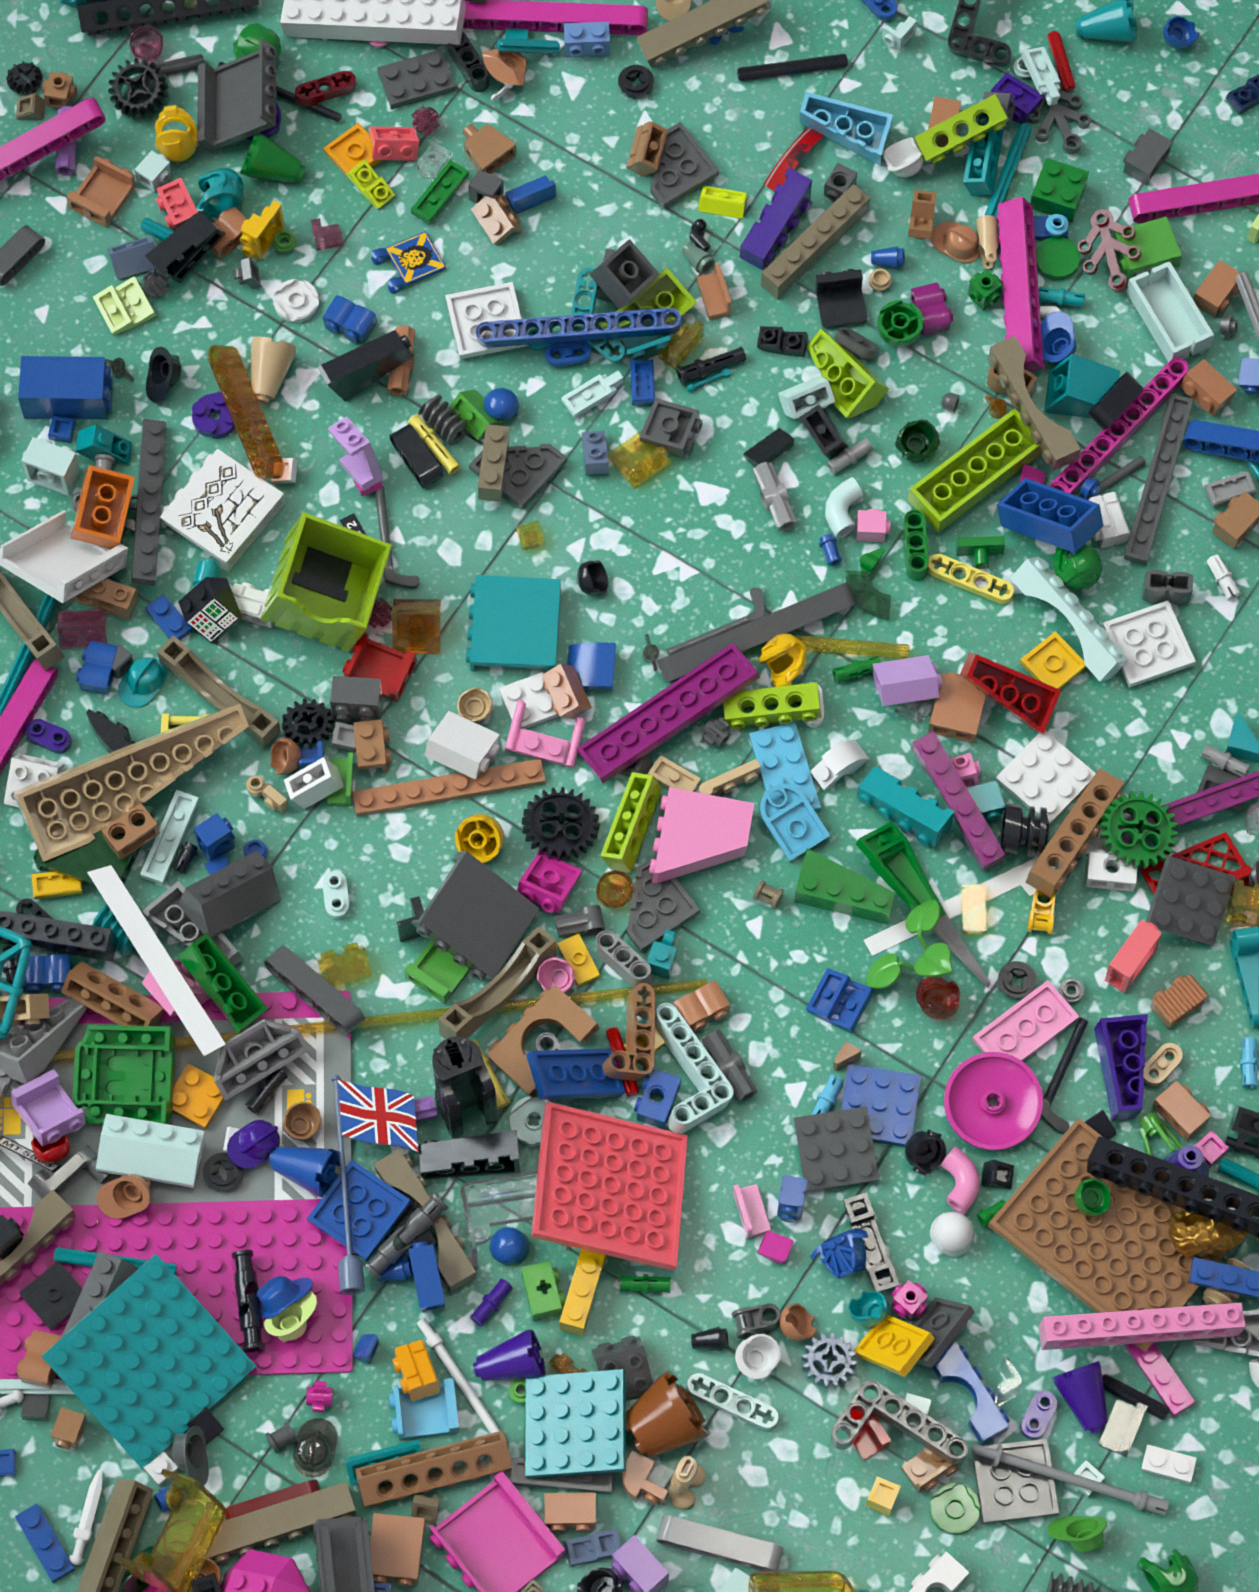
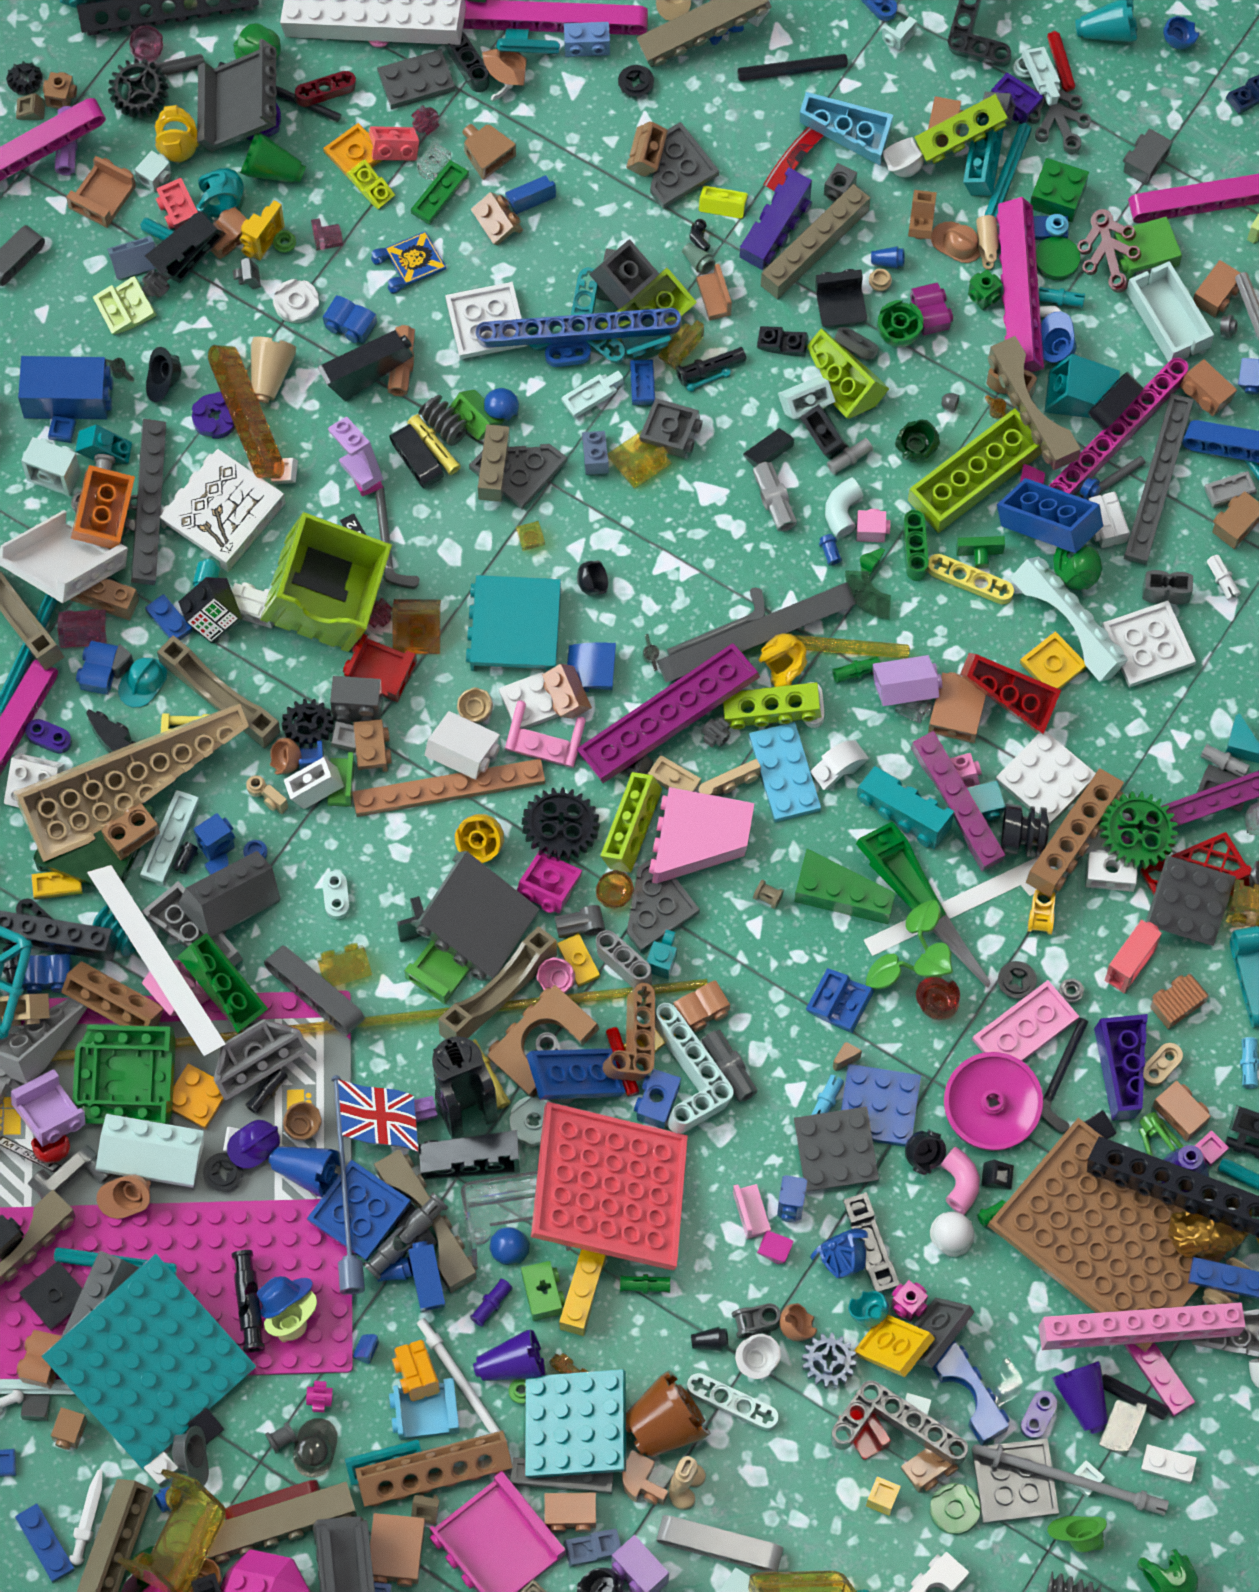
(485, 185): dark grey panel -> none
(630, 1357): dark grey bracket -> none
(792, 822): medium azure tile -> none
(973, 908): clear yellow tile -> none
(1092, 1197): green hair -> none

